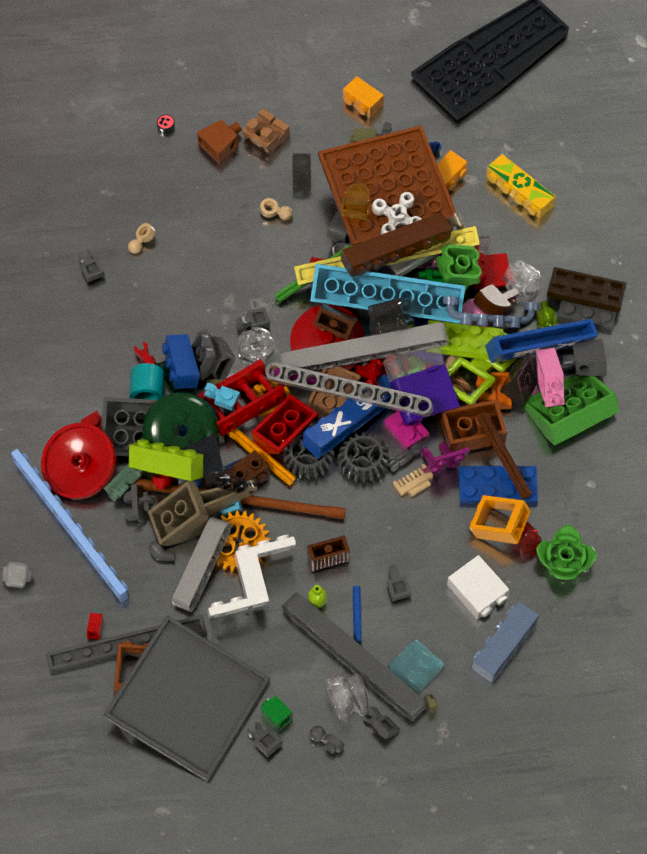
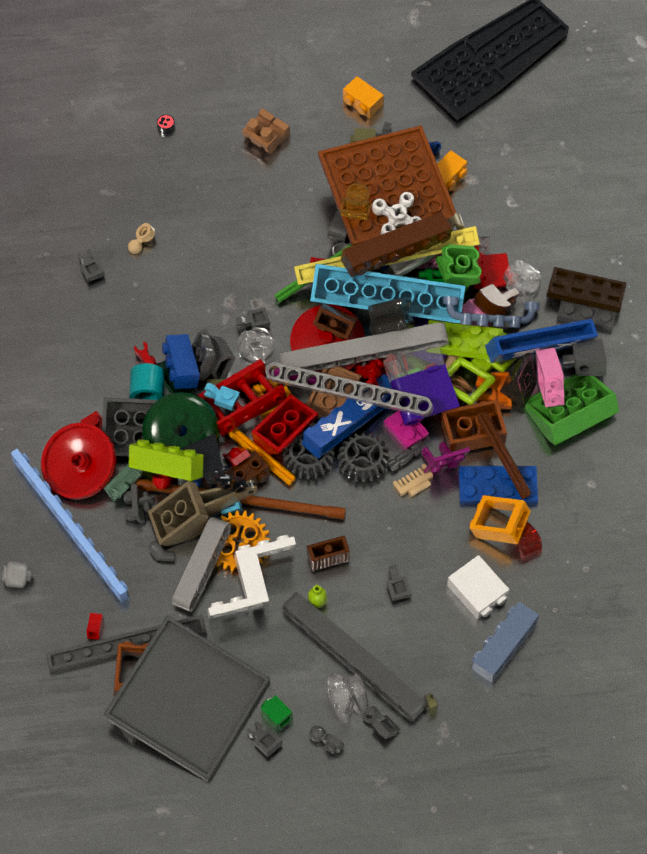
(219, 139): dark orange torso -> none
(236, 456): none -> red plate
(284, 212): tan plate -> none
(301, 171): clear smoke brick -> none
(357, 614): blue bar -> none
(416, 666): clear light blue plate -> none
(520, 186): yellow brick -> none
(546, 316): clear neon green plant -> none
(566, 542): bright green brick -> none

